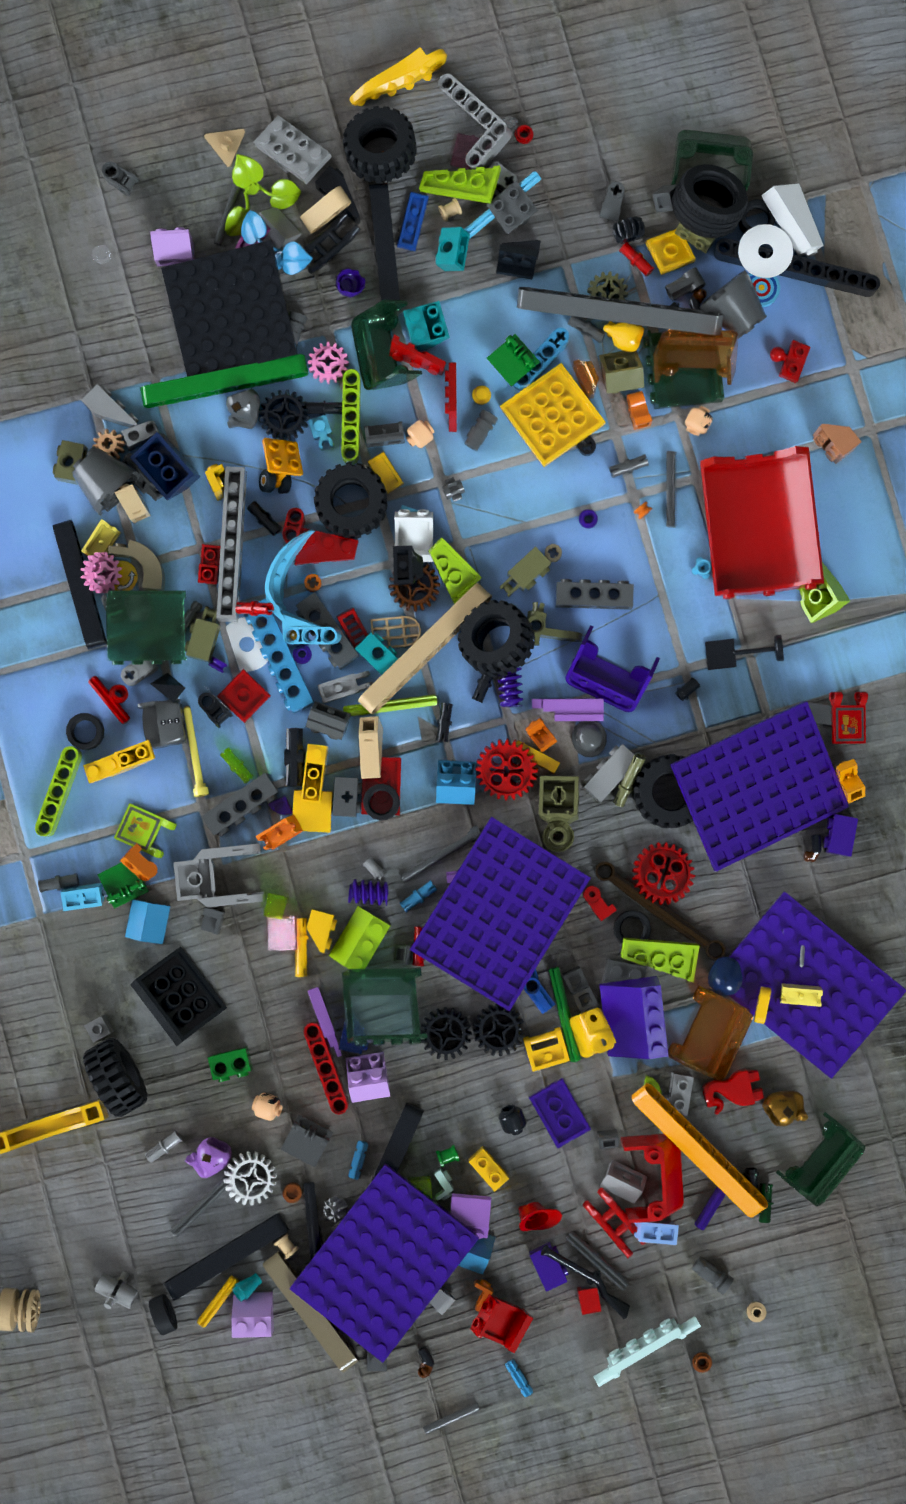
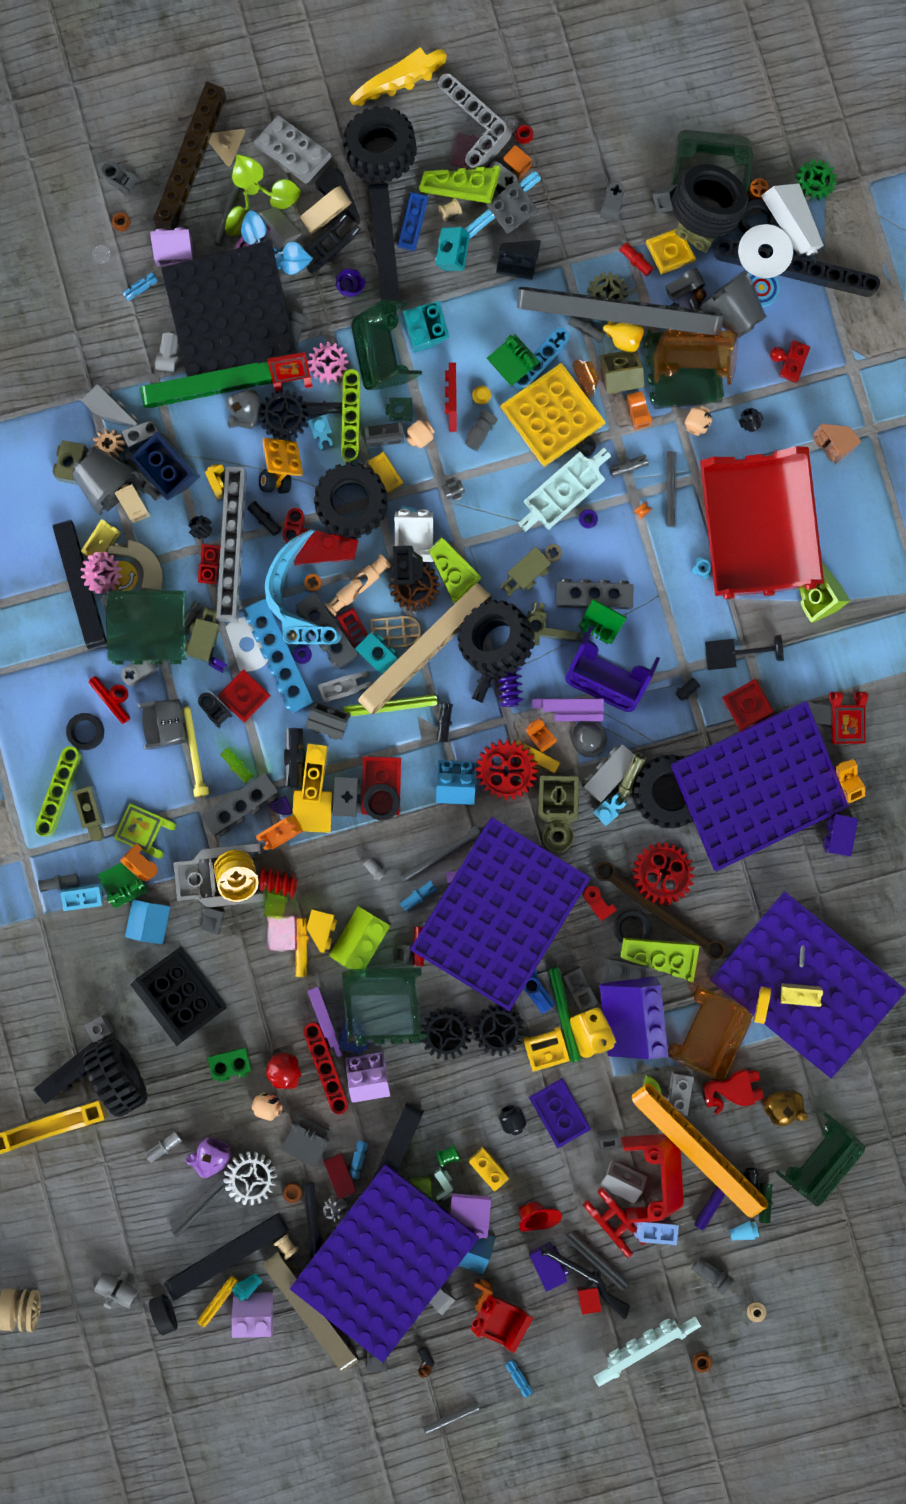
(64, 1077): none -> black bracket
(90, 811): none -> olive brick
(119, 762): yellow slope -> none
(121, 216): none -> dark orange plate
(140, 286): none -> dark azure axle
(167, 357): none -> light grey piece
(168, 686): black slope -> none
(190, 157): none -> dark brown brick
(200, 527): none -> black gear
(236, 875): none -> yellow wheel
(254, 608): red pin -> none
(278, 882): none -> red piece
(283, 1071): none -> red hair
(289, 368): none -> red flag
(340, 1176): none -> dark red slope
(349, 593): none -> light nougat piece
(368, 892): dark purple piece -> none
(370, 746): tan slope -> none
(406, 403): none -> clear green brick
(409, 354): red wing -> none
(518, 161): none -> orange panel
(564, 490): none -> light aqua plate
(604, 621): none -> green hinge
(609, 809): none -> medium azure plate
(629, 230): black gear -> none
(725, 976): dark blue hat -> none
(745, 1231): none -> medium azure cone
(747, 704): none -> red tile
(750, 419): none -> black gear
(761, 187): none -> orange wheel
(816, 849): arm -> none
(820, 172): none -> green gear

